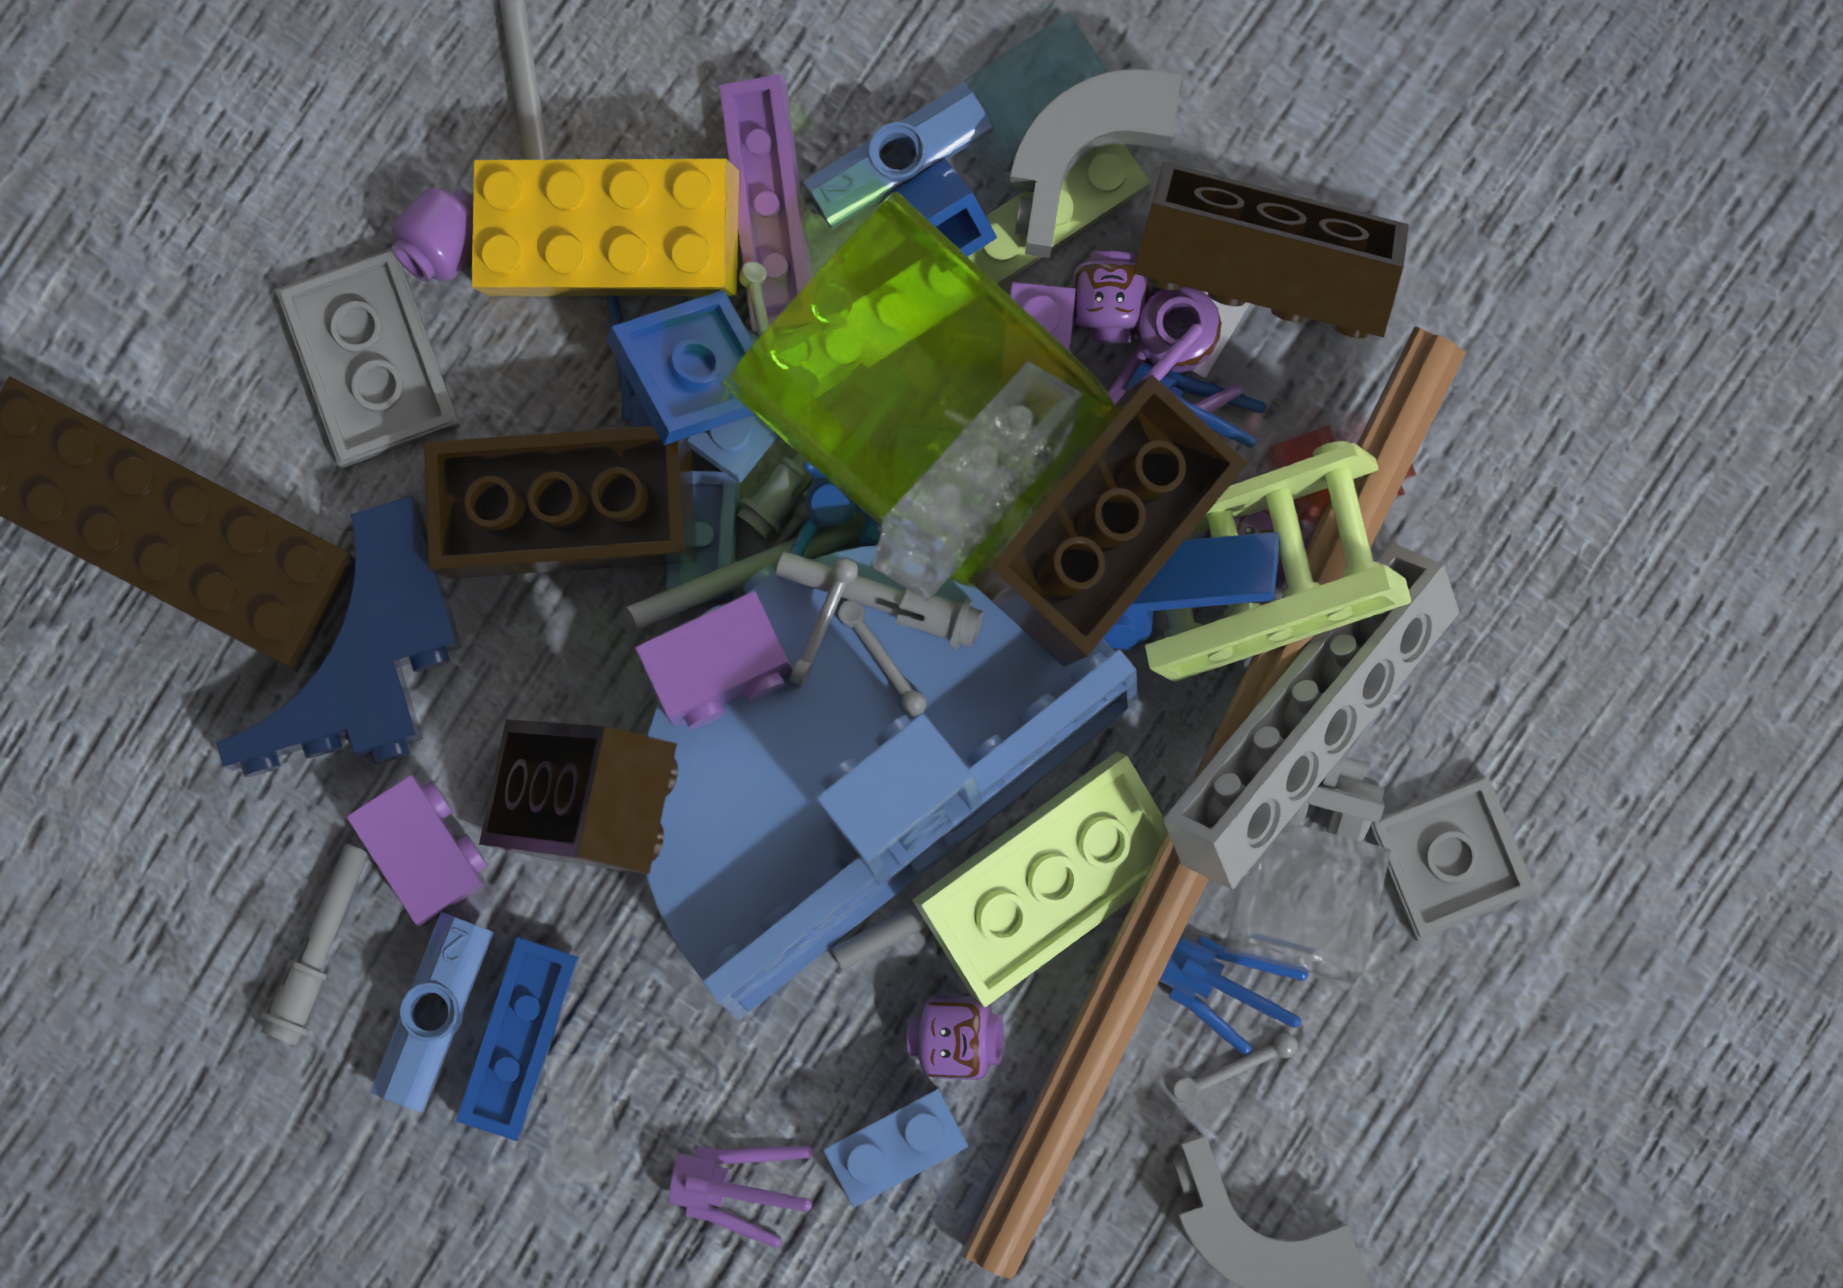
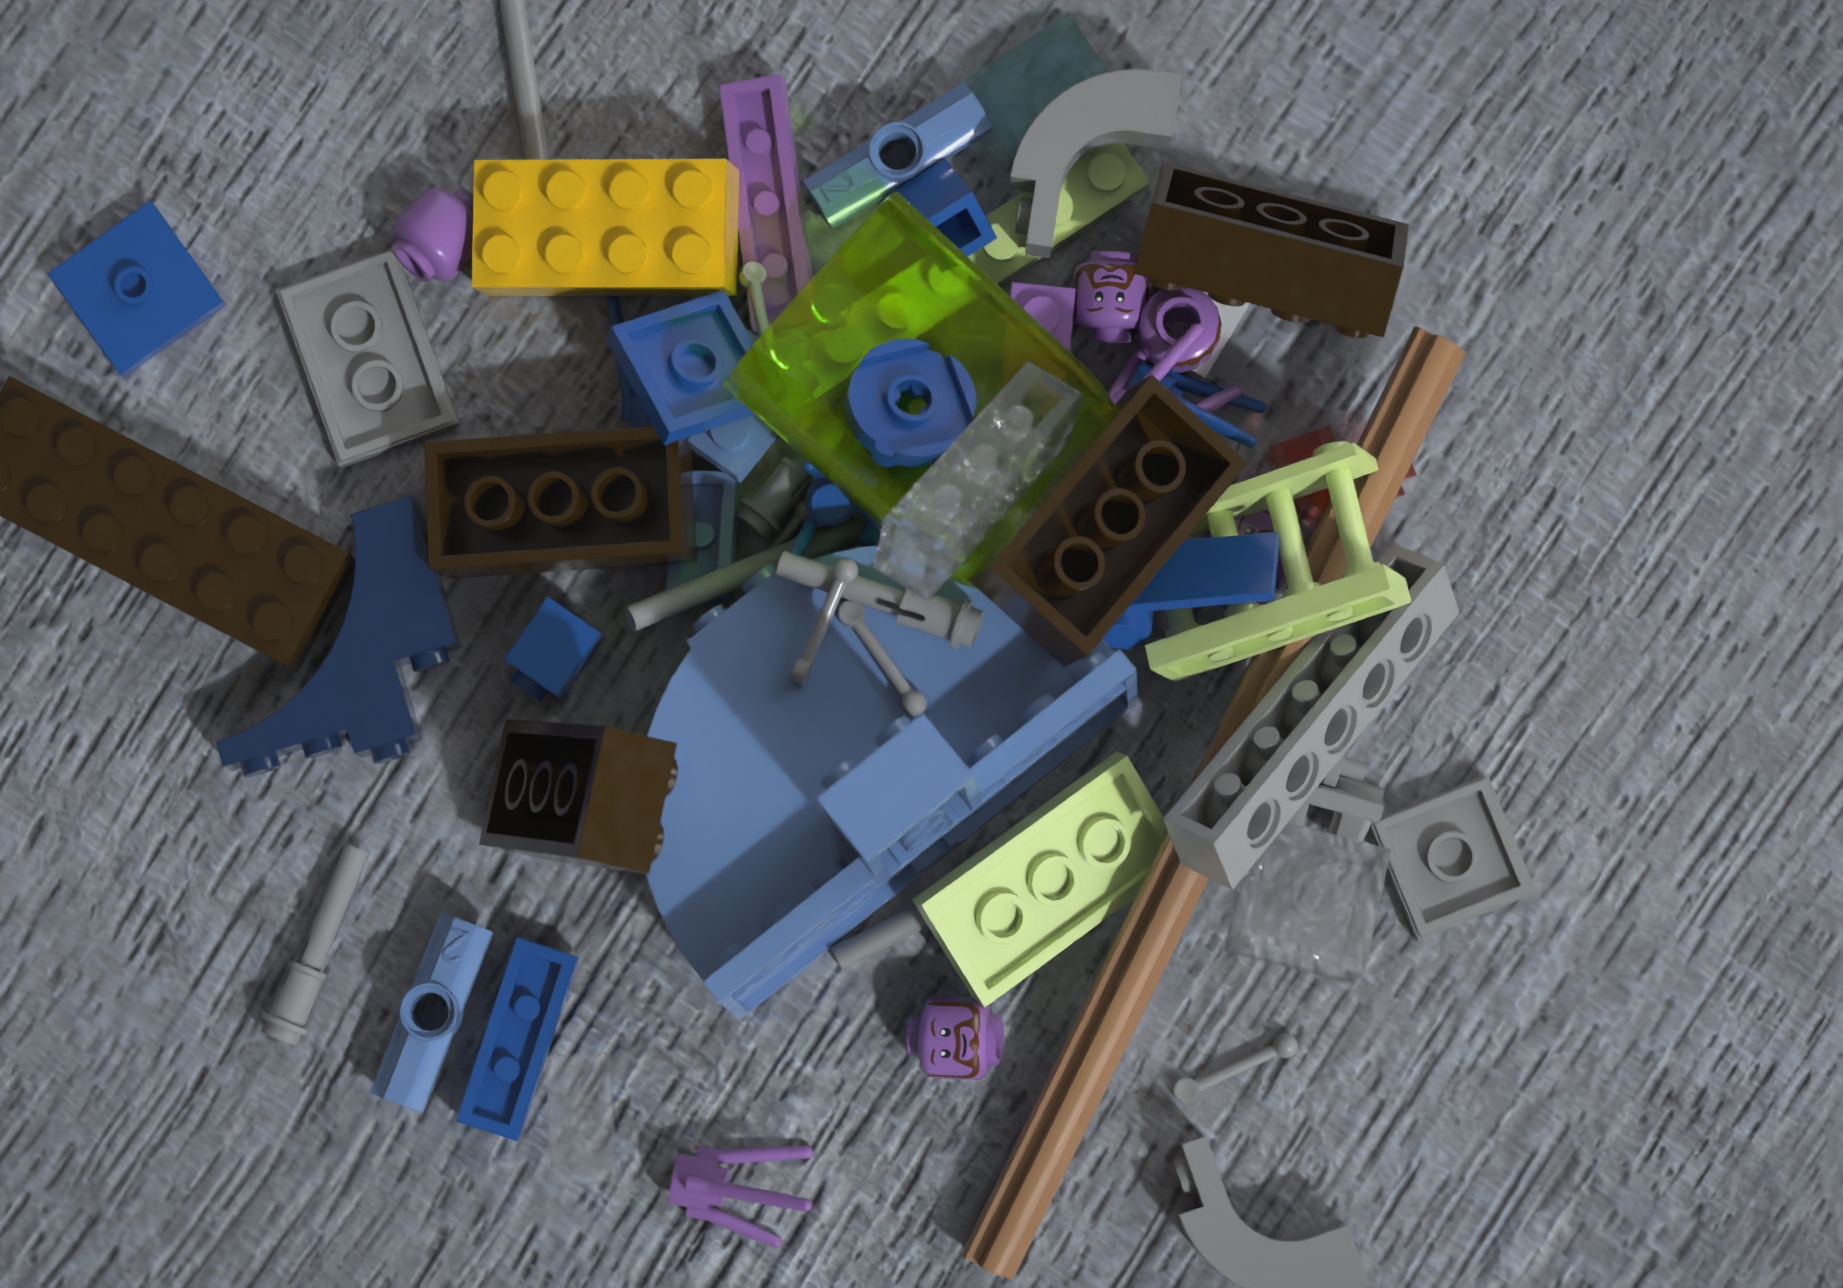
(137, 289): none -> blue plate
(418, 848): medium lavender brick -> none
(552, 651): none -> blue brick
(715, 662): medium lavender brick -> none
(894, 435): none -> blue plate
(895, 1148): medium blue brick -> none
(1195, 970): blue plant -> none

